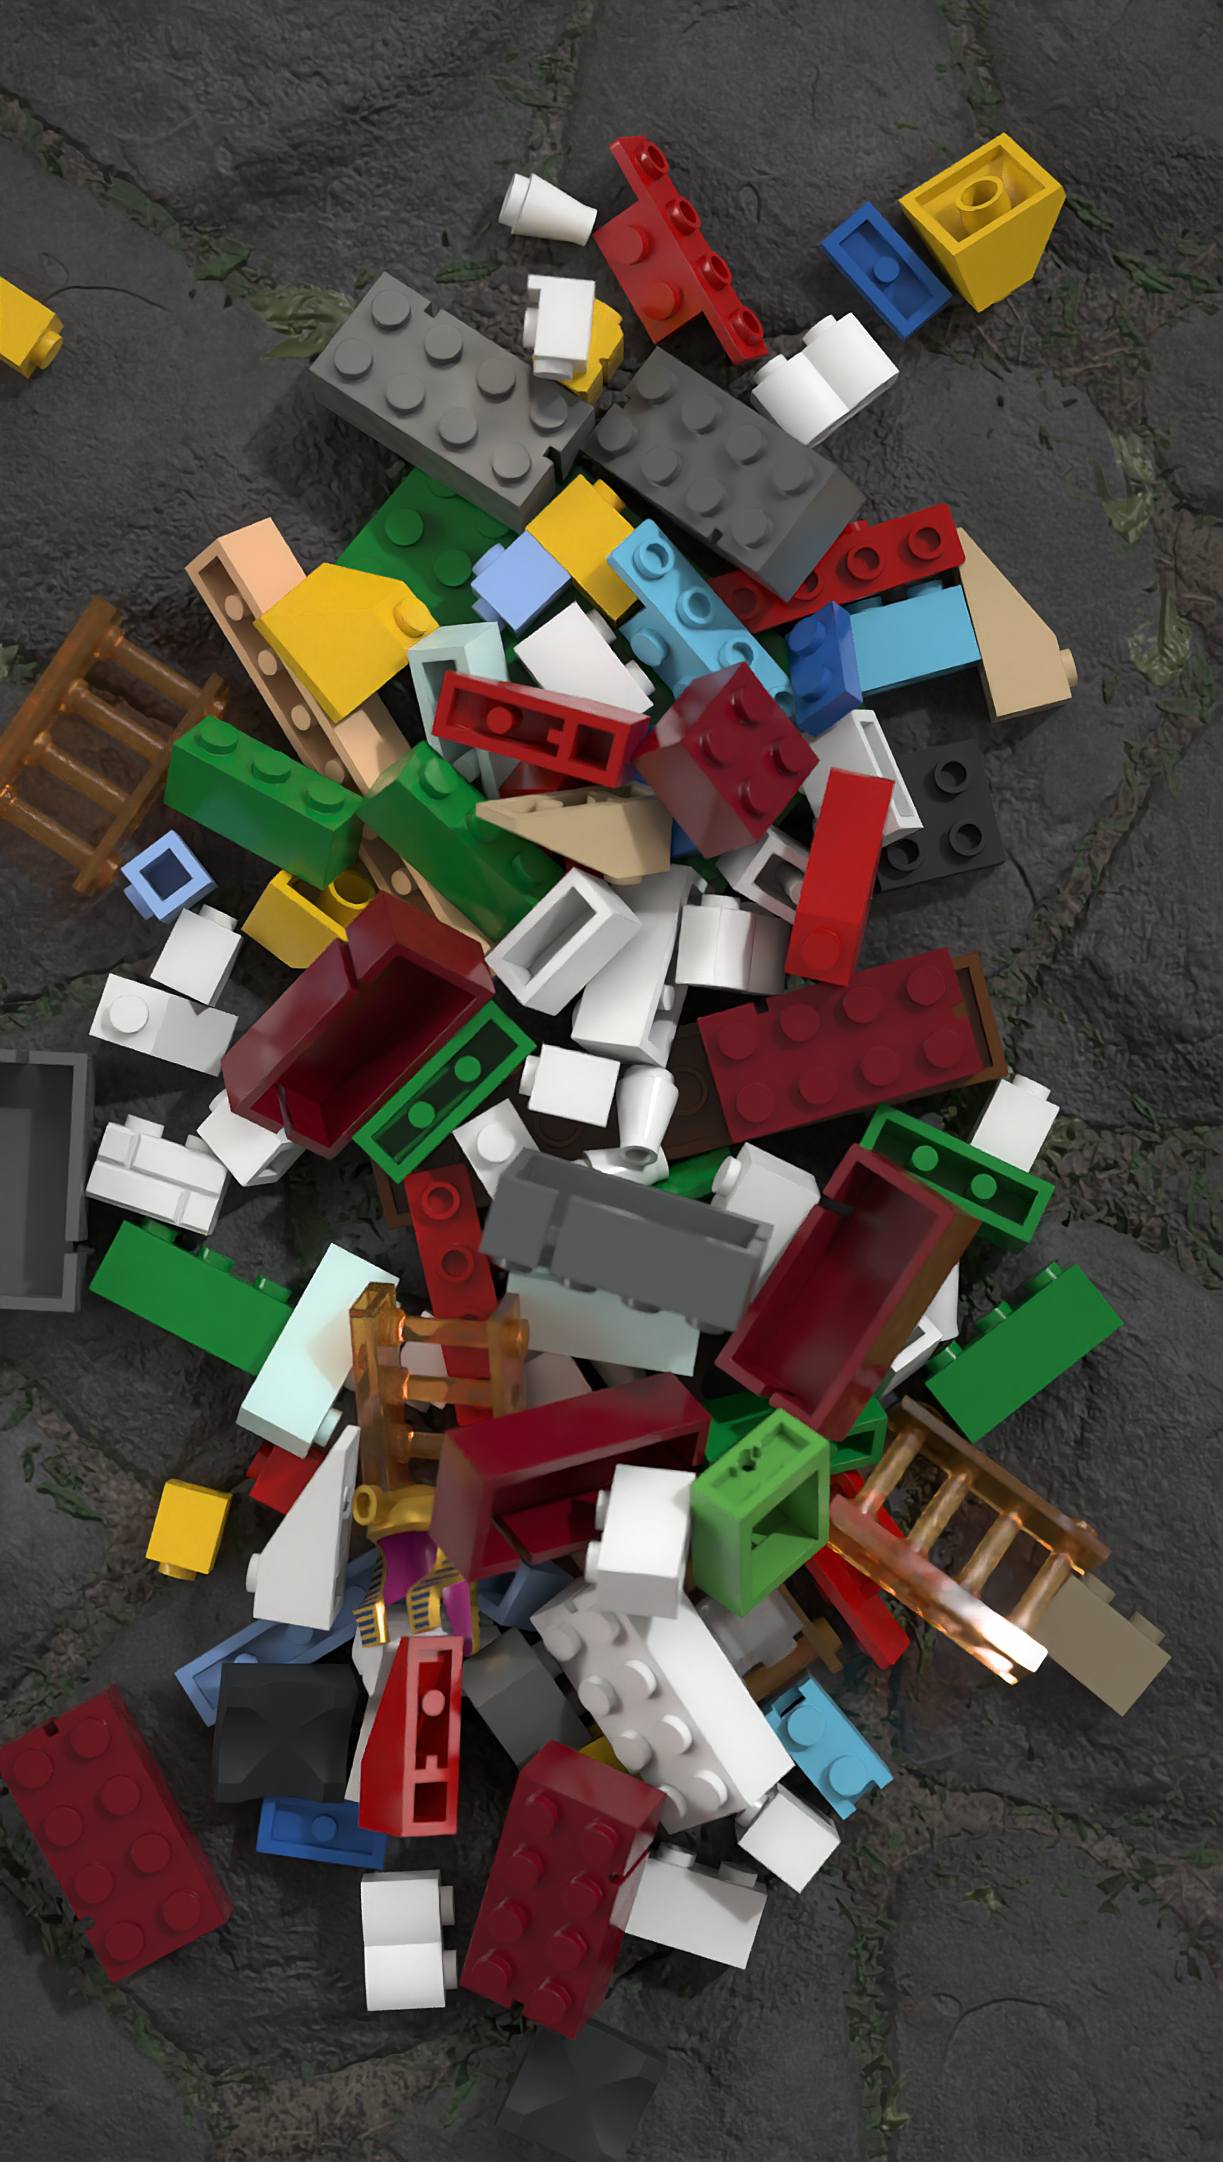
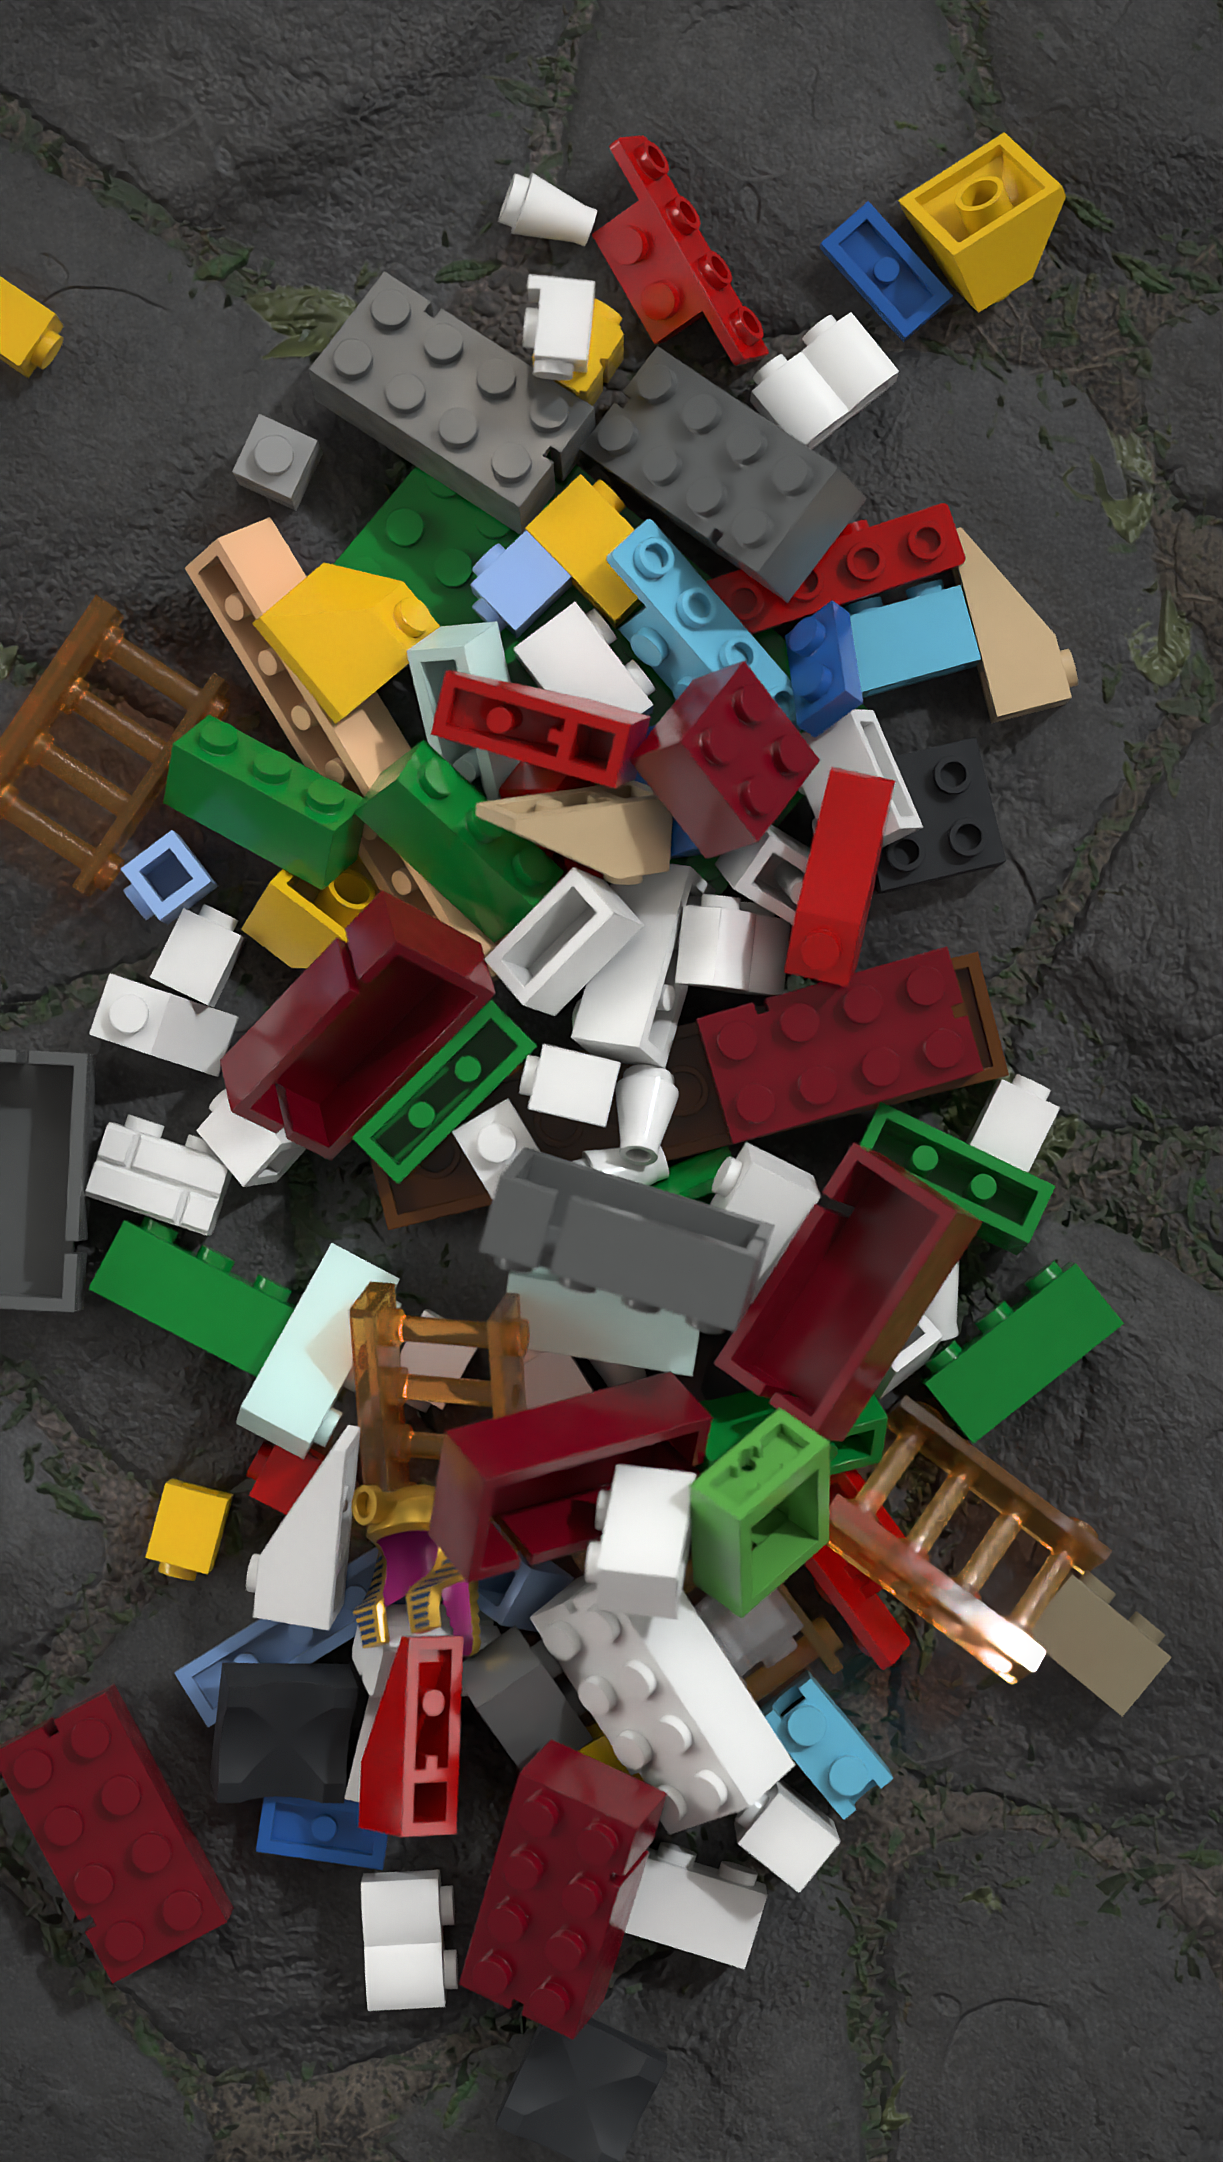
(277, 462): none -> light grey brick
(455, 1271): red bracket -> none

